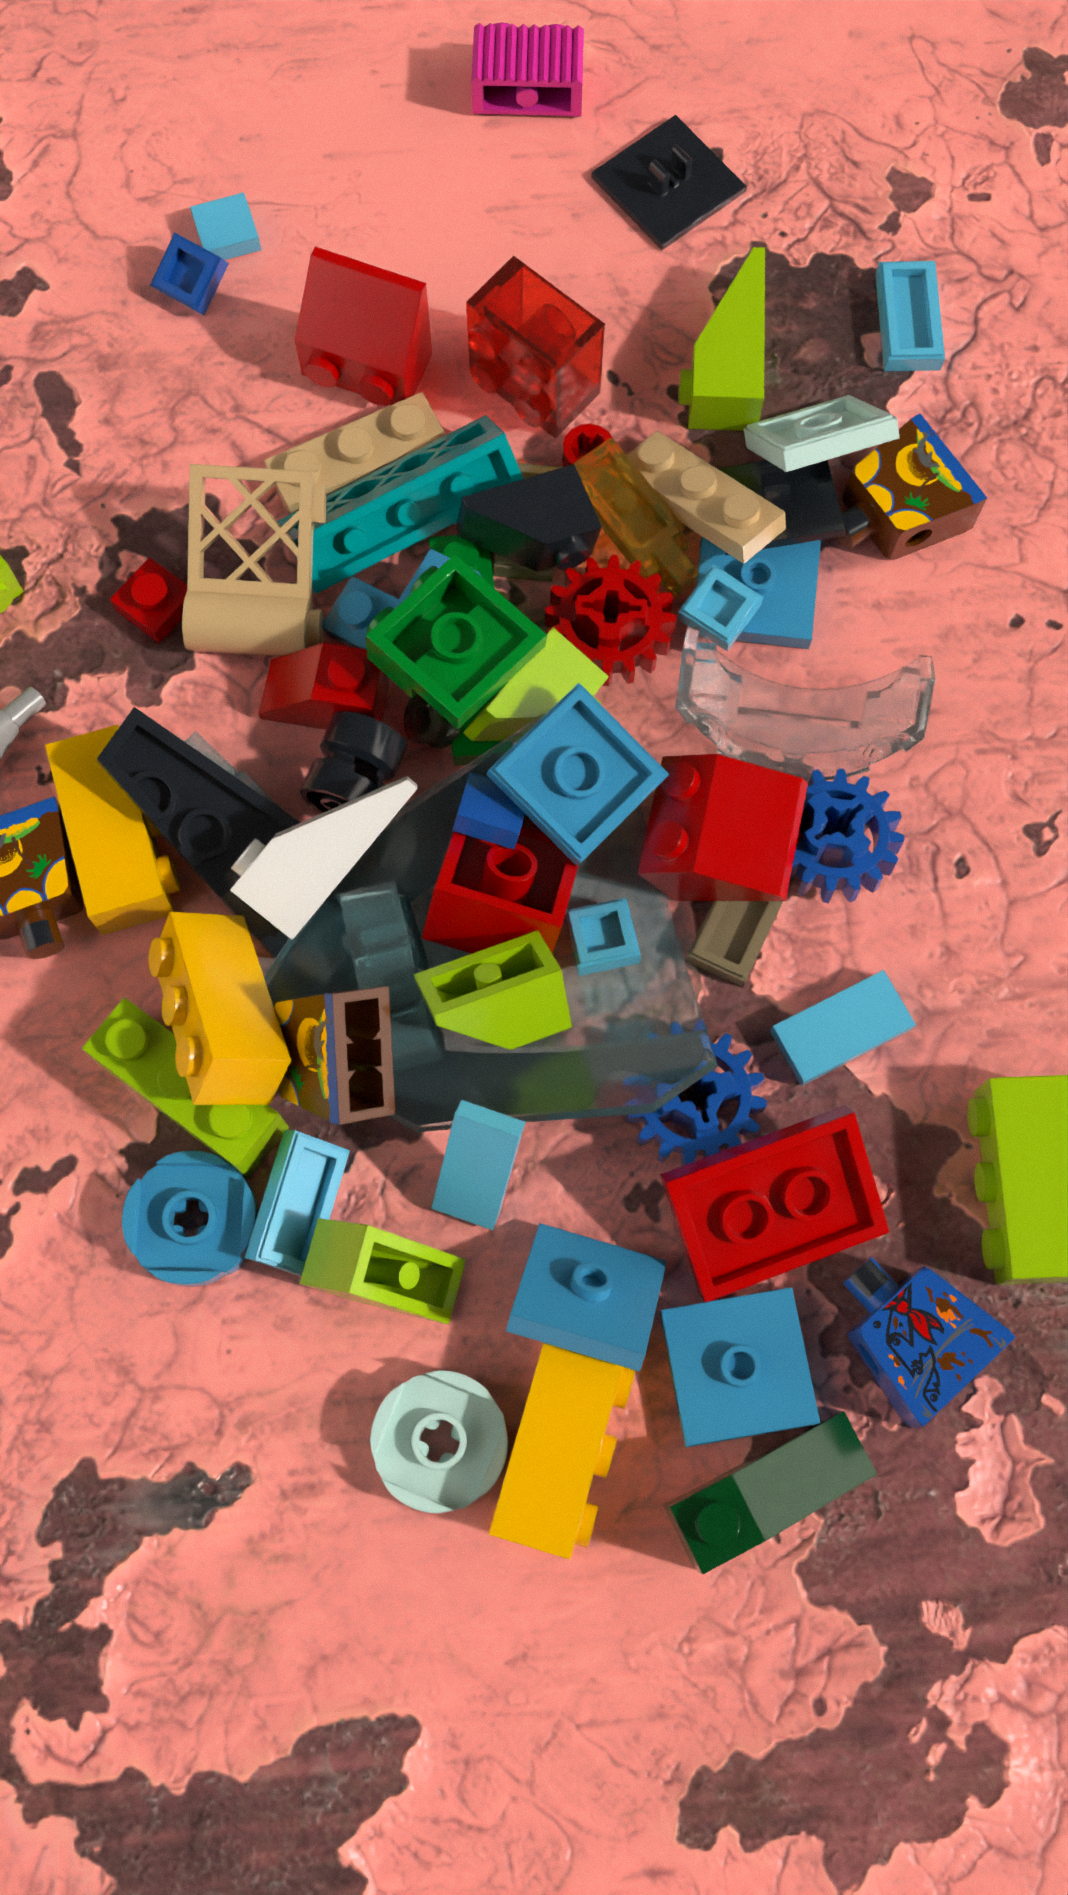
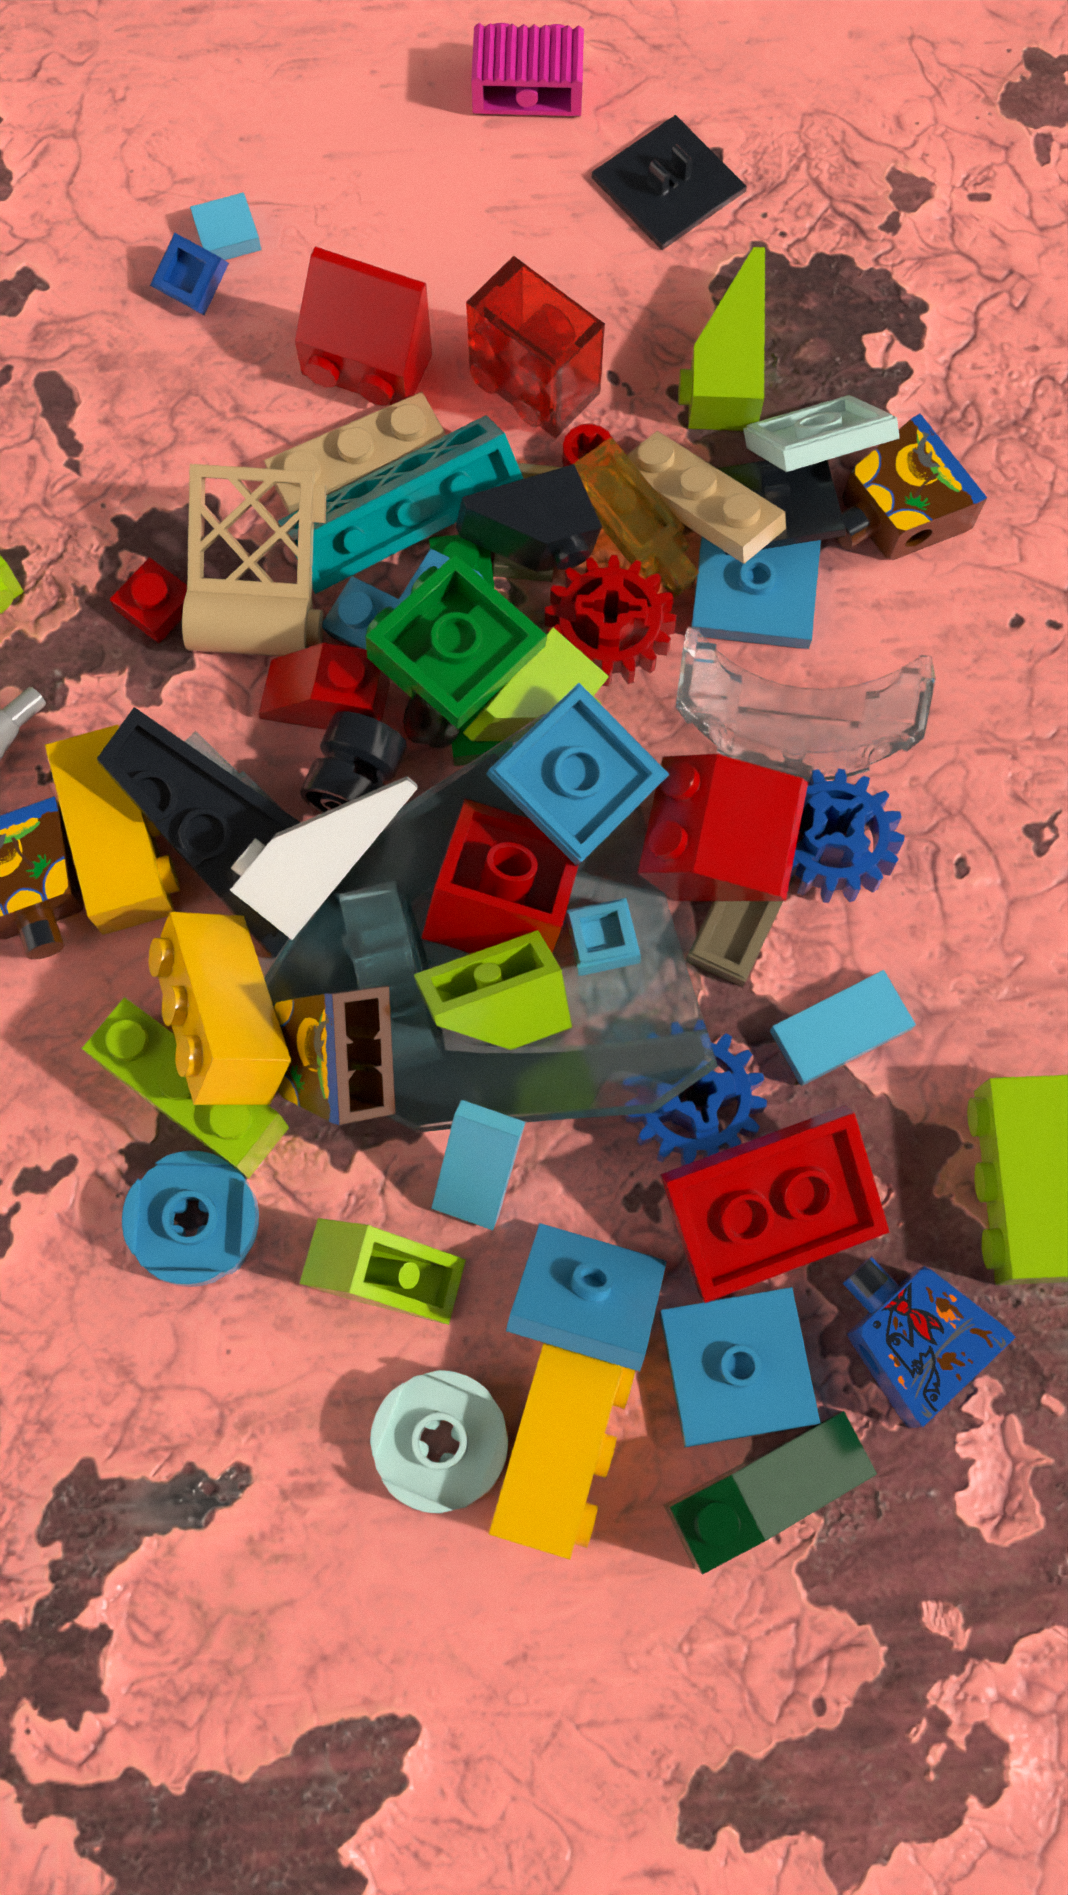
(296, 1195): medium azure tile -> none
(488, 813): blue tile -> none
(720, 607): medium azure tile -> none
(909, 316): medium azure tile -> none

